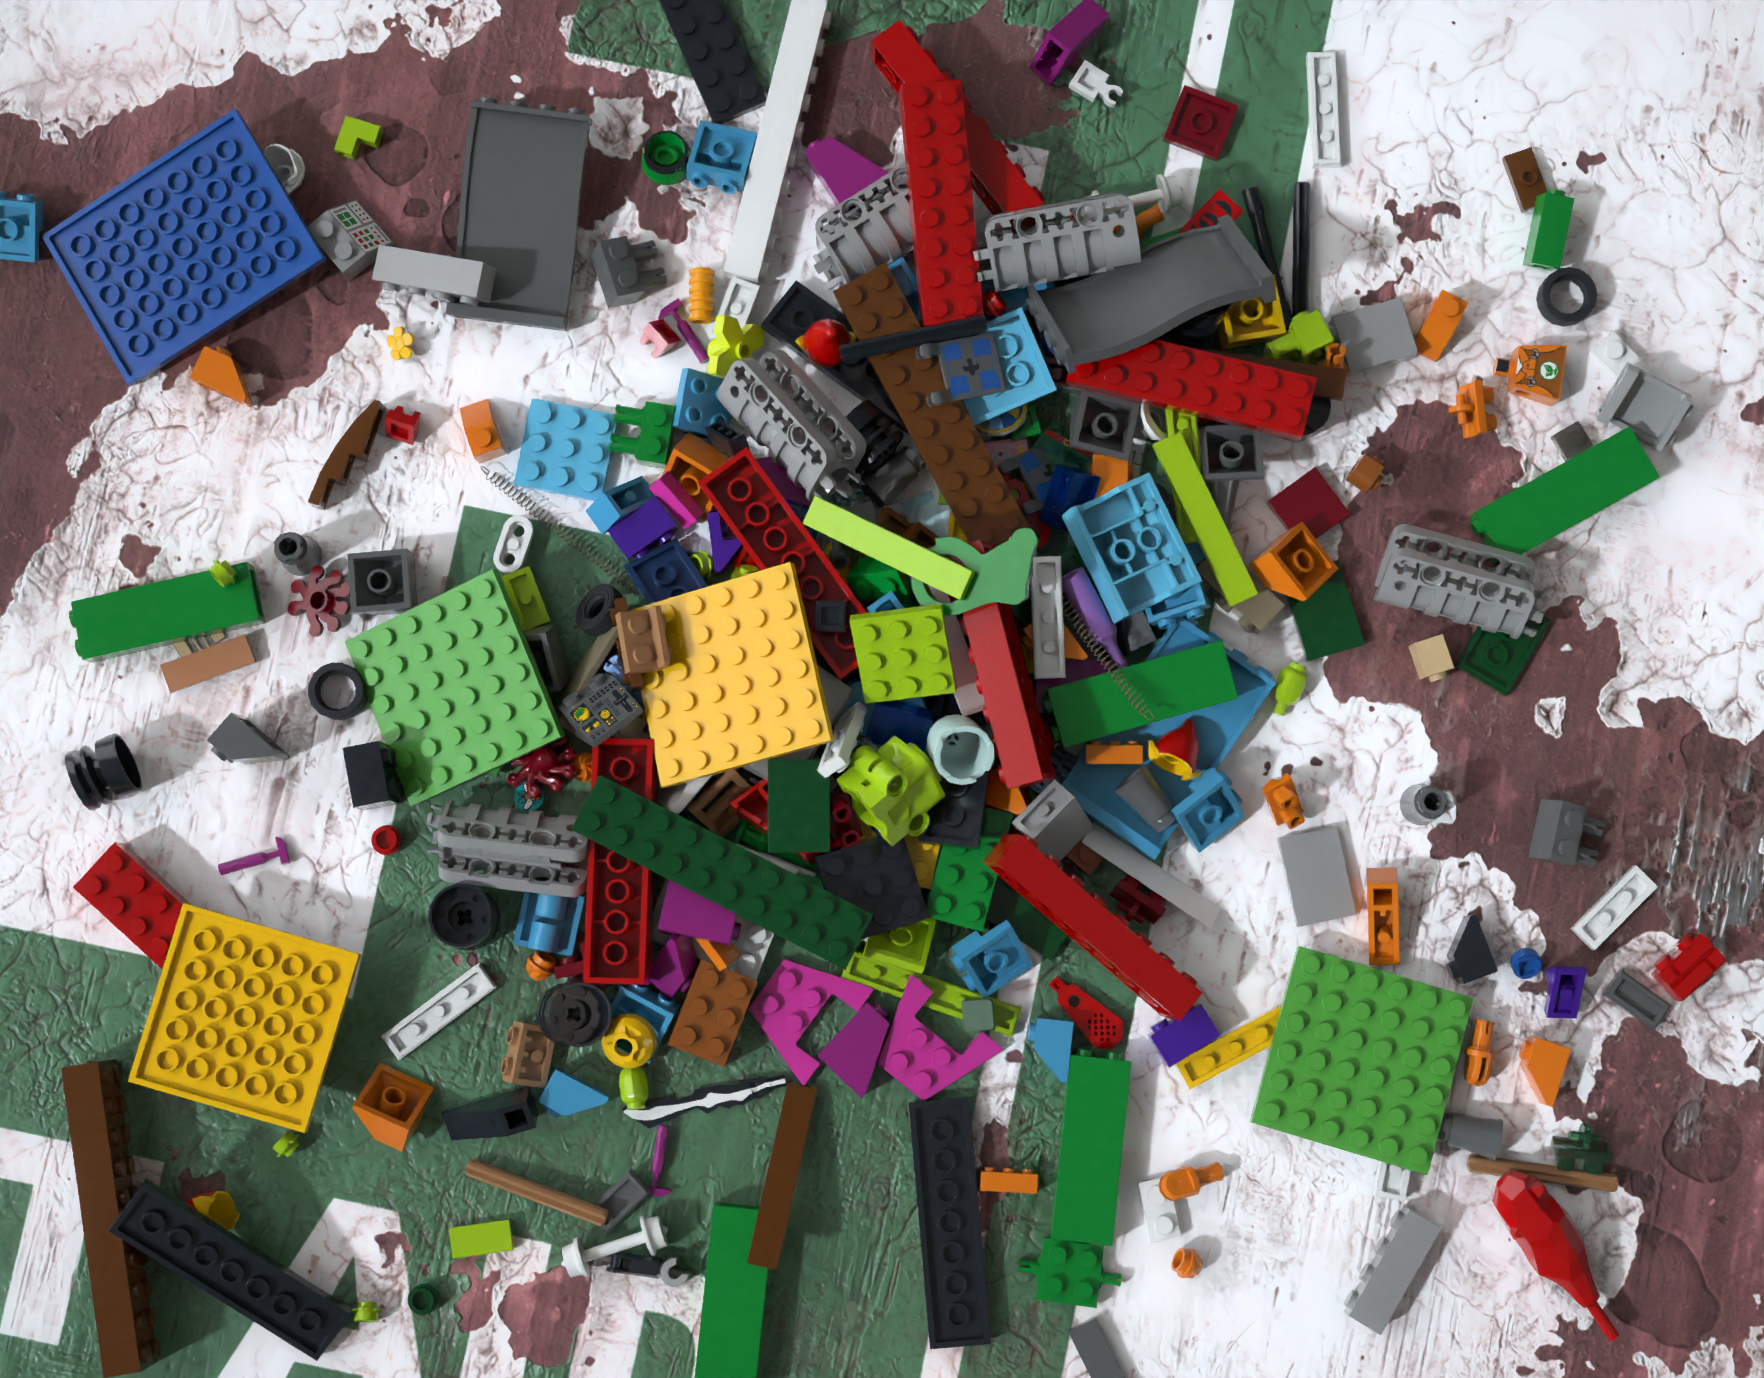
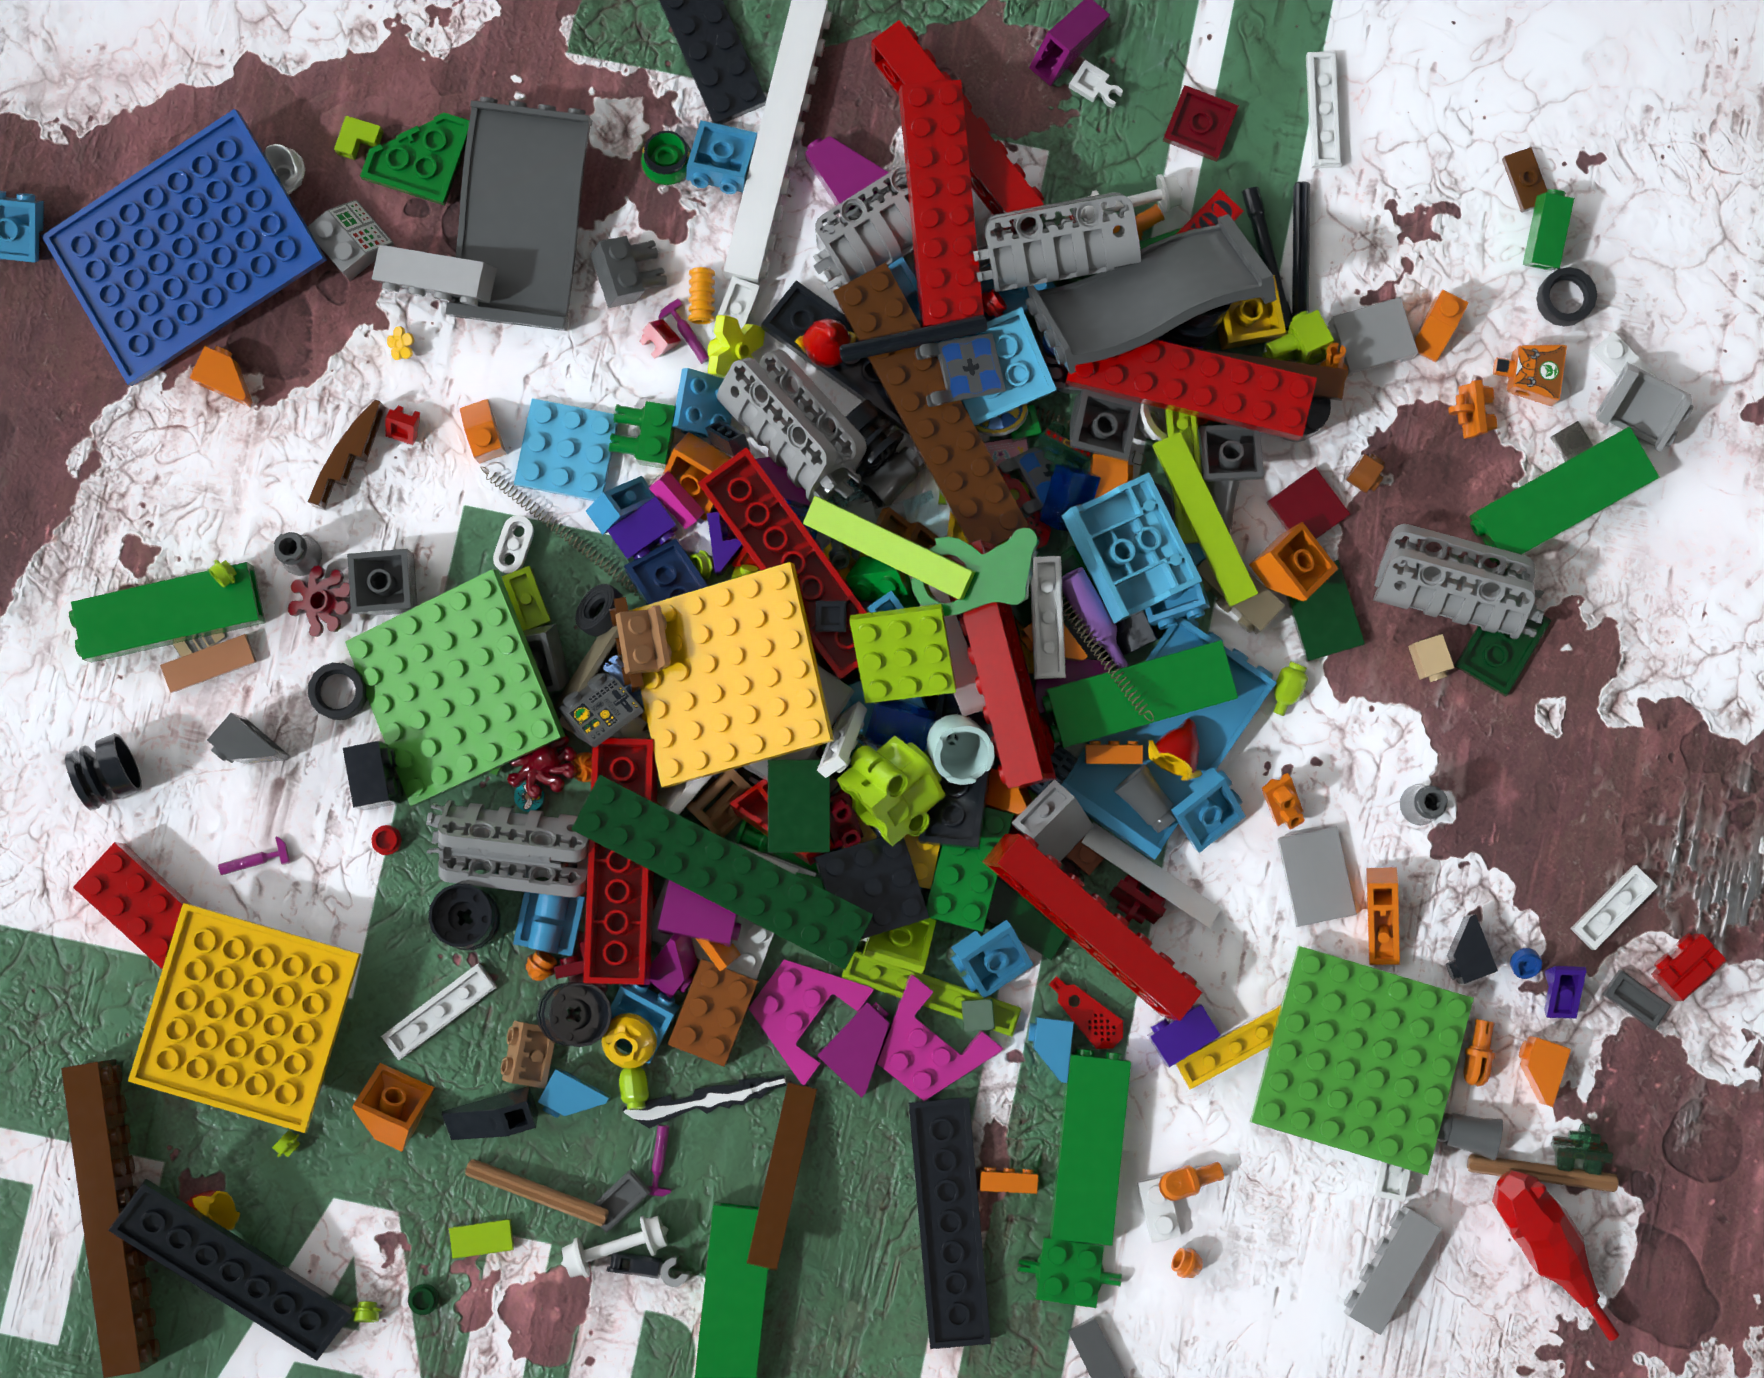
(420, 159): none -> green plate
(1559, 834): dark grey brick -> none

